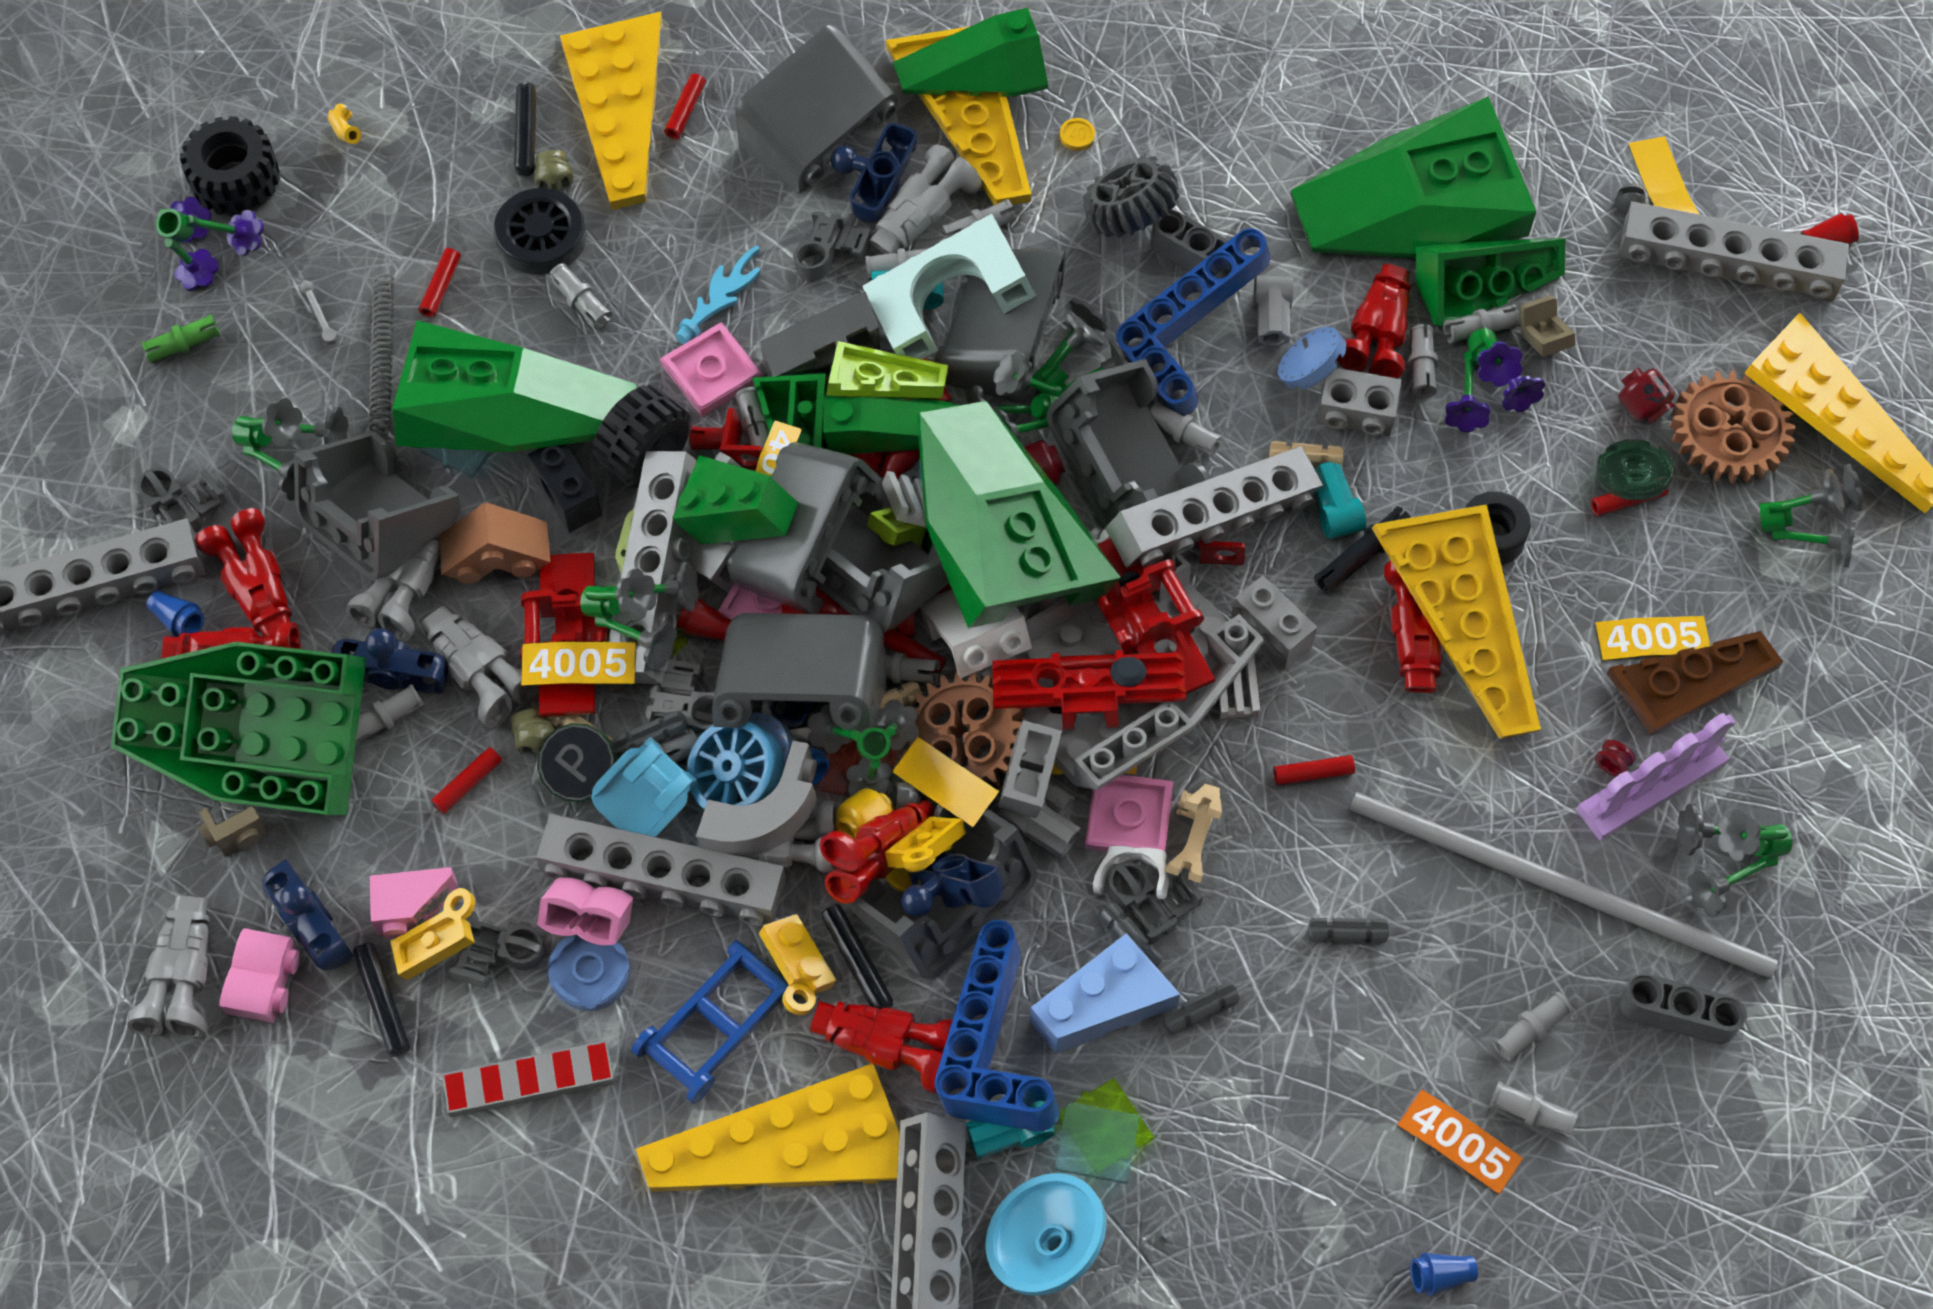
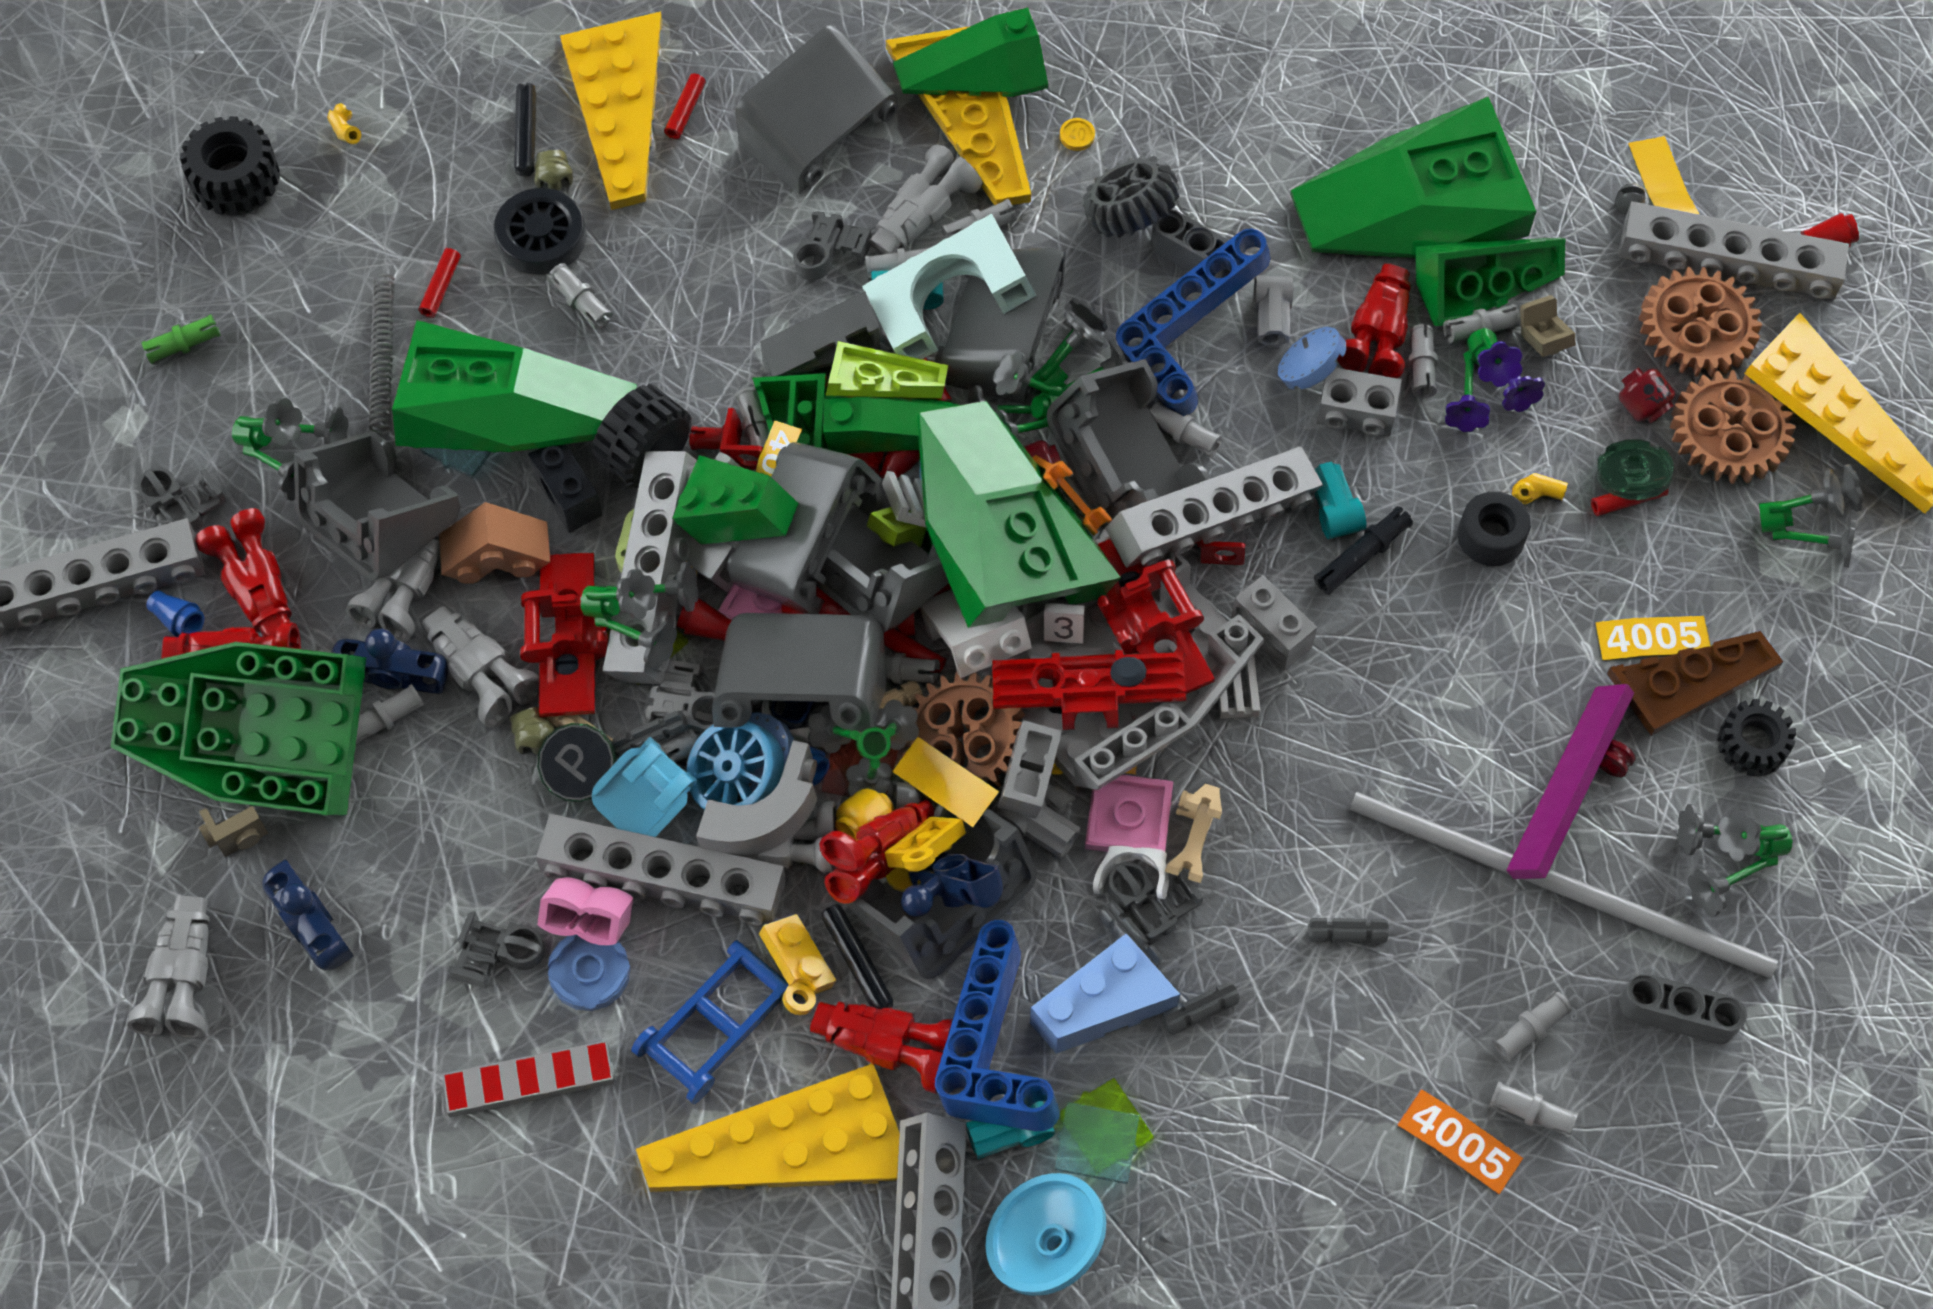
(190, 221): dark purple plant -> none
(259, 976): bright pink brick -> none
(328, 335): light grey hinge -> none
(381, 999): black axle -> none
(408, 898): bright pink slope -> none
(436, 937): yellow hinge -> none
(466, 780): red piece -> none
(578, 663): yellow sticker -> none
(710, 369): bright pink tile -> none
(719, 294): medium azure piece -> none
(872, 185): dark blue piece -> none
(1055, 475): none -> orange flag
(1064, 623): none -> white tile
(1313, 451): tan axle -> none
(1314, 770): red piece -> none
(1416, 642): red piece -> none
(1441, 1272): blue cone -> none
(1461, 589): yellow wing -> none
(1536, 486): none -> yellow arm
(1570, 782): none -> magenta tile
(1657, 779): lavender fence -> none
(1700, 321): none -> nougat gear
(1768, 721): none -> black tyre

